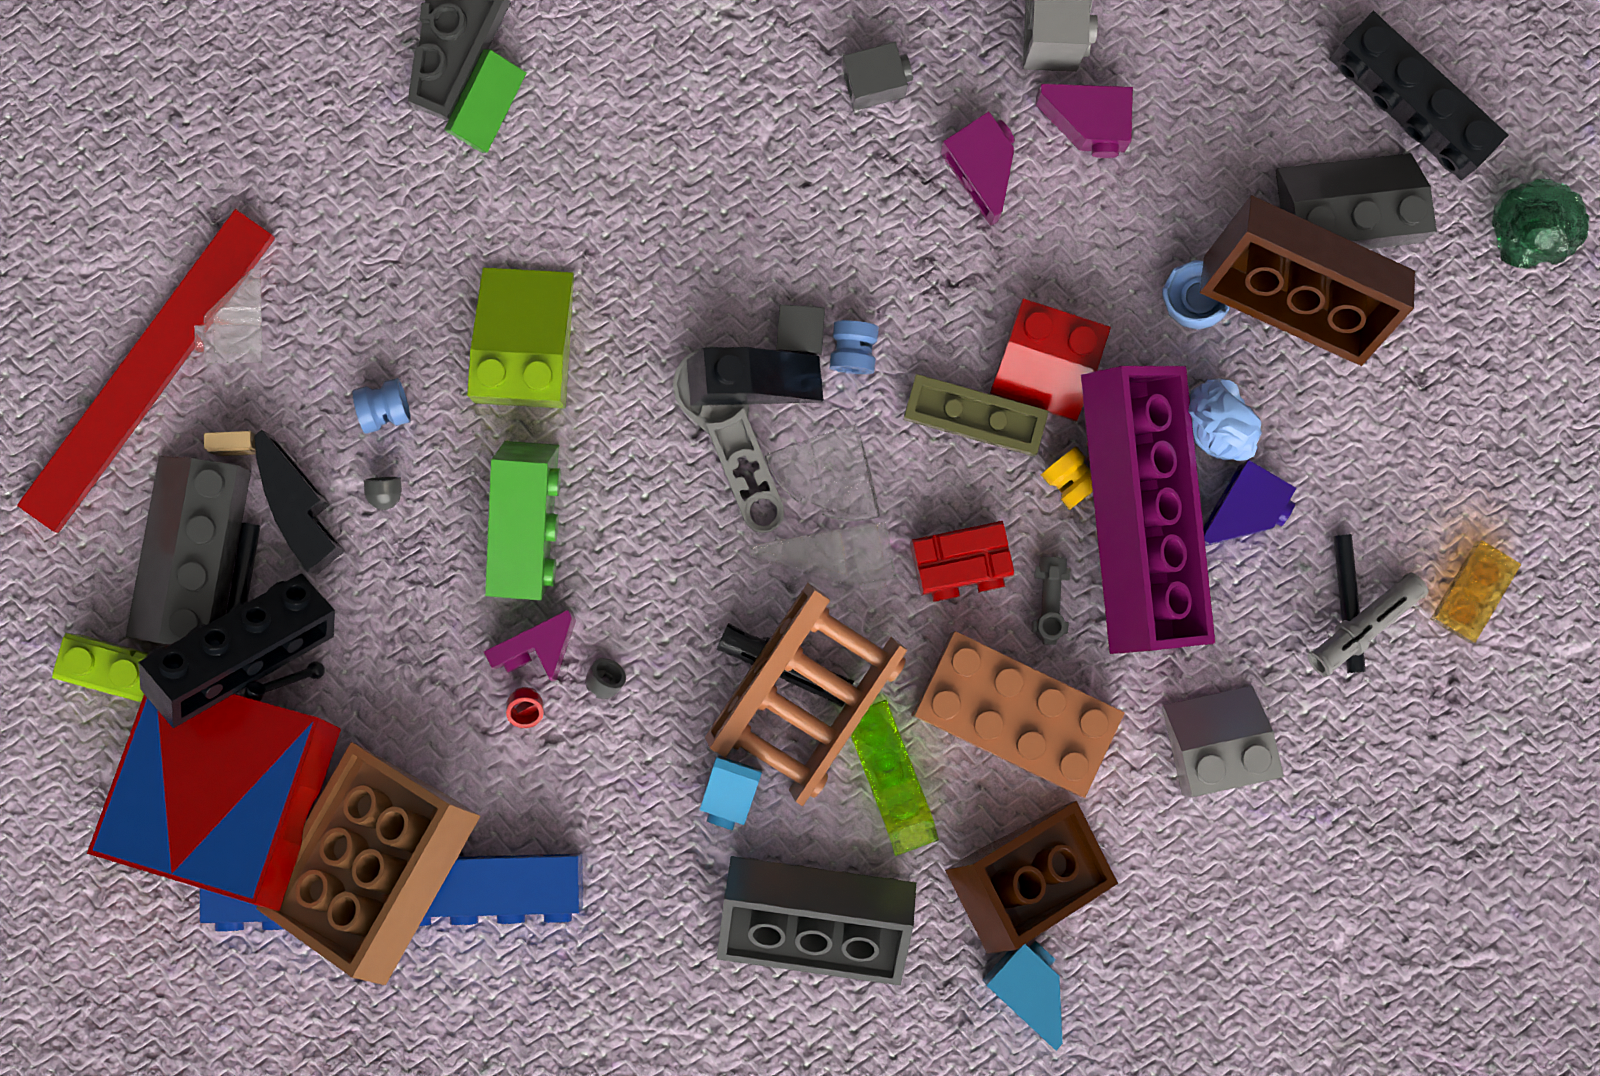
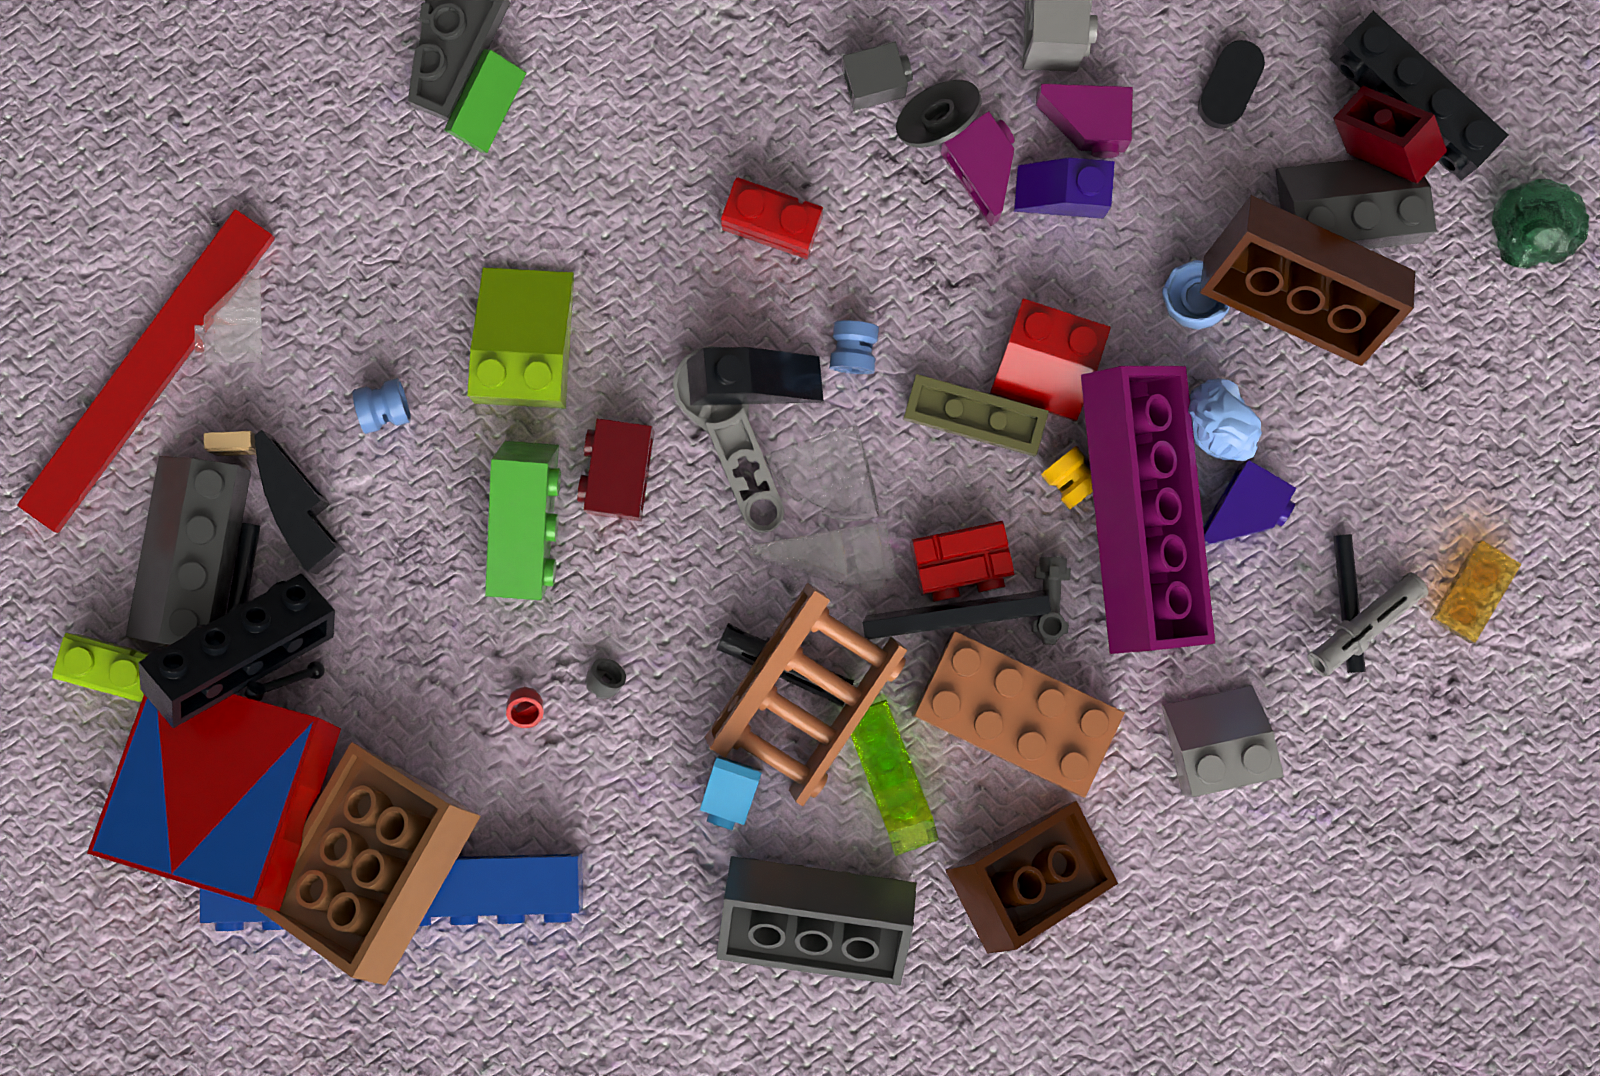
(383, 492): dark grey hinge -> none
(547, 639): magenta slope -> none
(617, 469): none -> dark red brick
(771, 218): none -> red brick
(800, 329): dark grey tile -> none
(938, 113): none -> dark grey dish
(957, 614): none -> black tile
(1030, 989): dark azure slope -> none
(1065, 187): none -> dark purple slope
(1231, 84): none -> black tile
(1390, 134): none -> dark red brick

